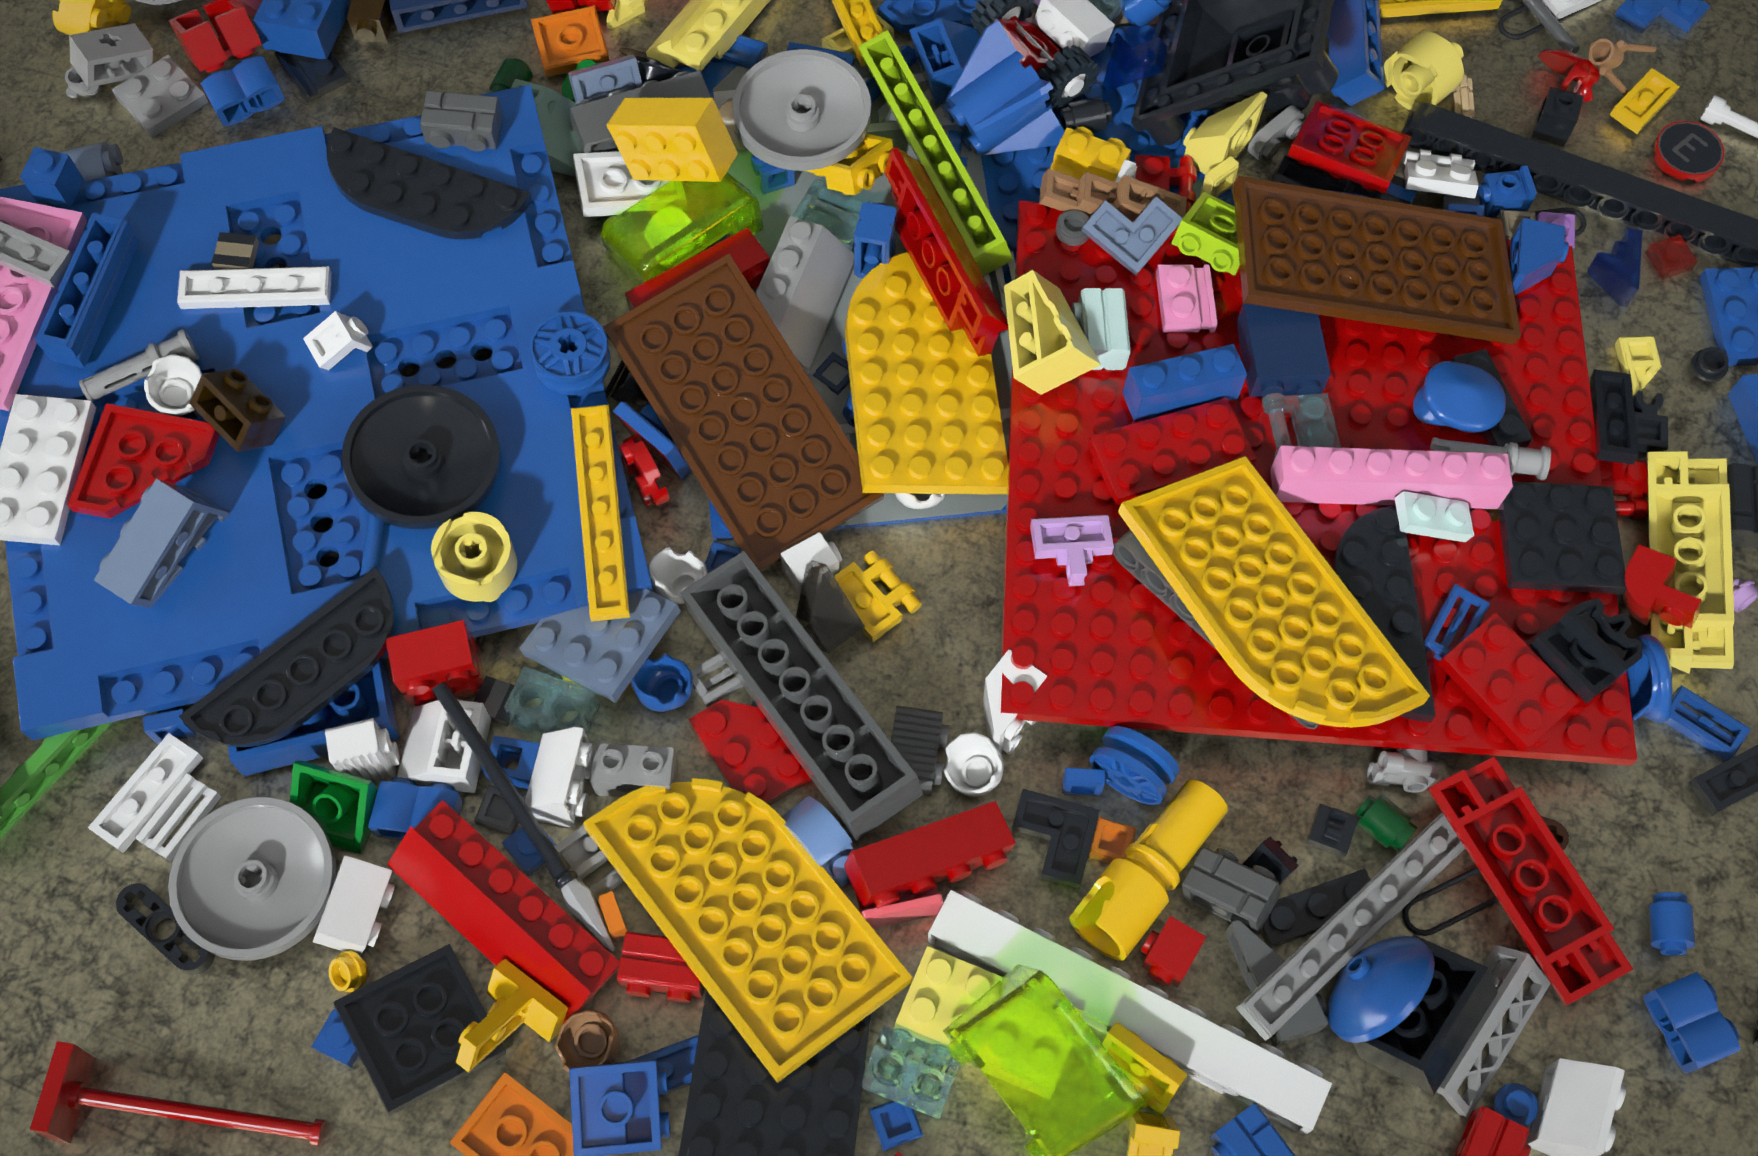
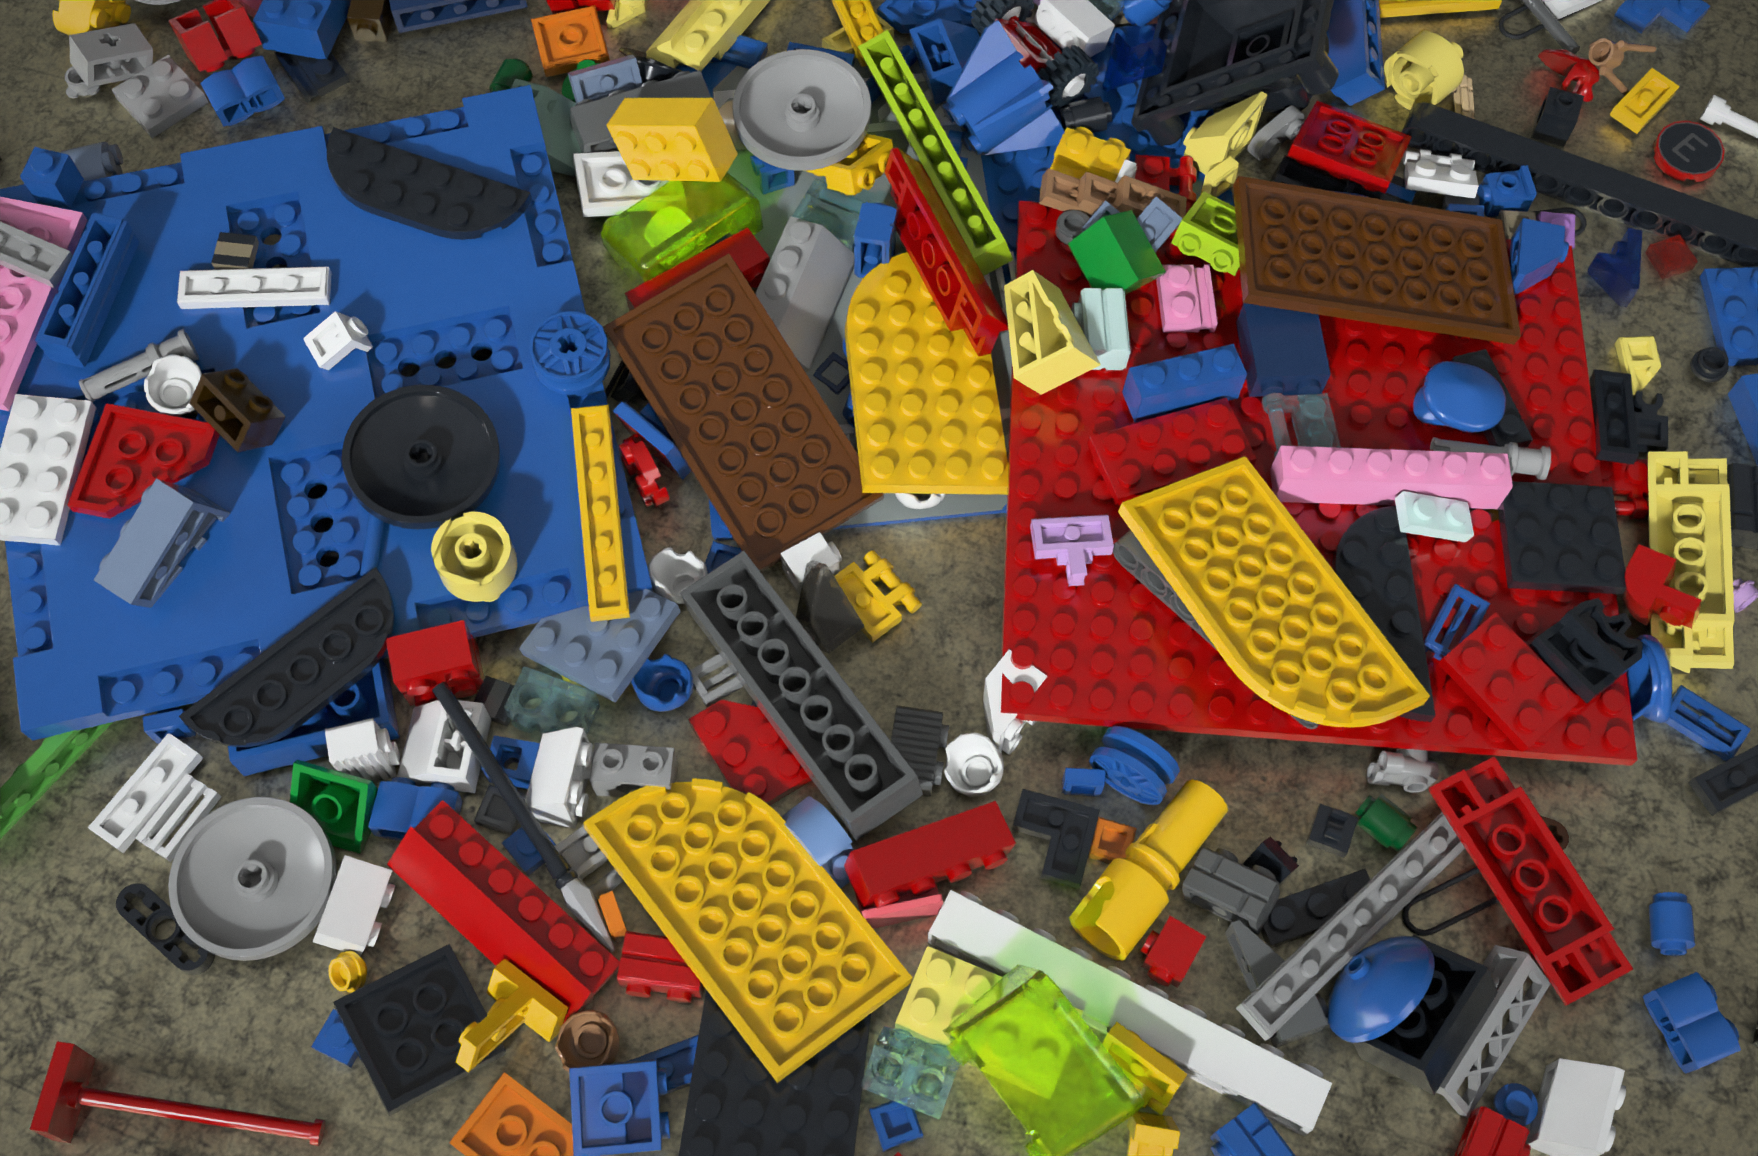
(461, 120): dark grey brick -> none
(1116, 254): none -> green slope

